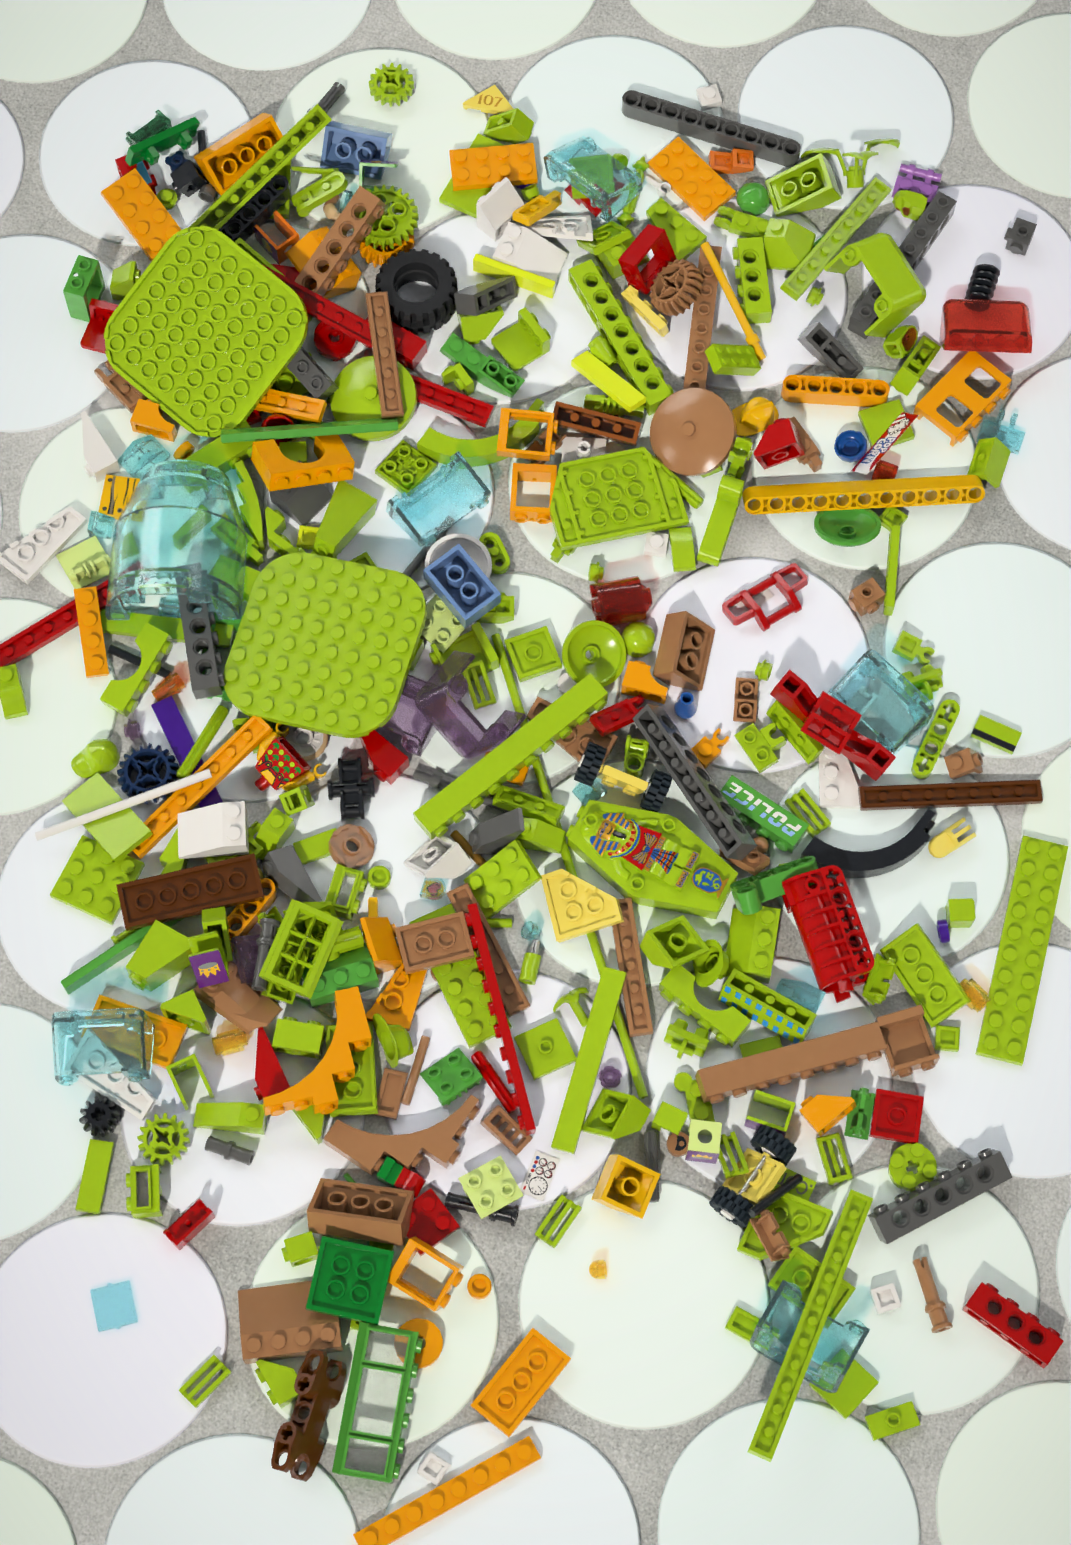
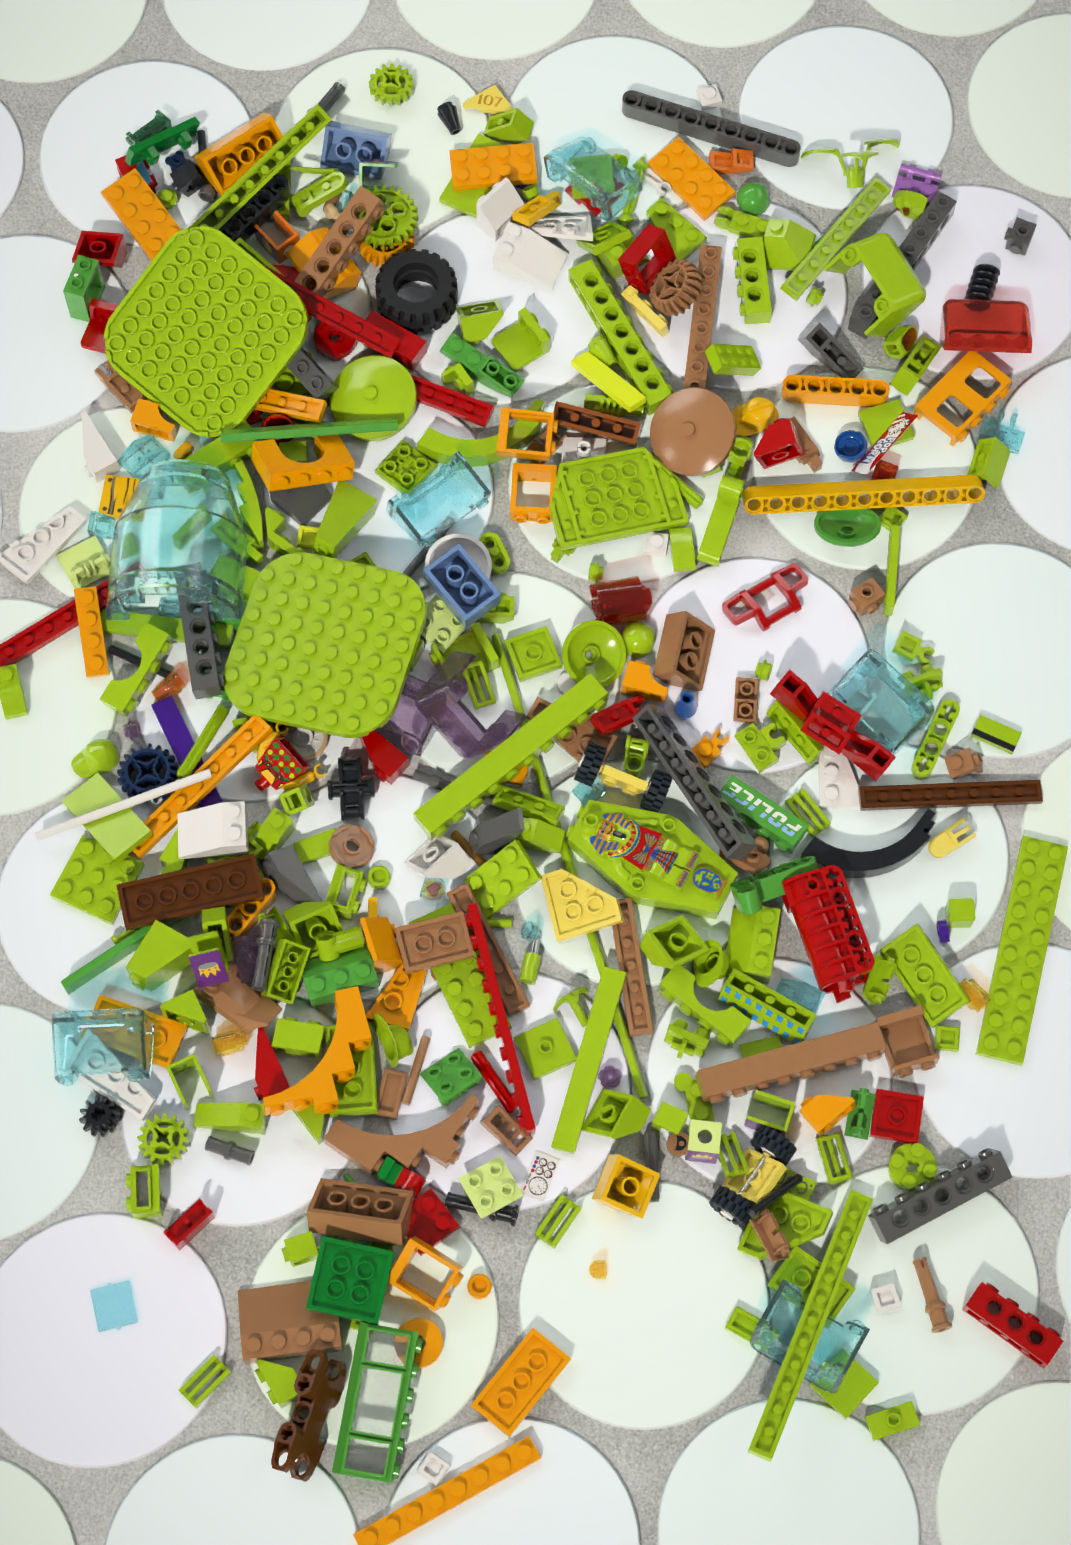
(95, 1176): lime tile -> none
(102, 246): none -> red slope
(124, 279): lime slope -> none
(321, 956): lime piece -> none
(384, 355): medium nougat tile -> none
(448, 115): none -> black cone
(485, 296): dark grey slope -> none
(522, 278): neon yellow tile -> none
(752, 339): yellow bar -> none
(803, 187): lime slope -> none

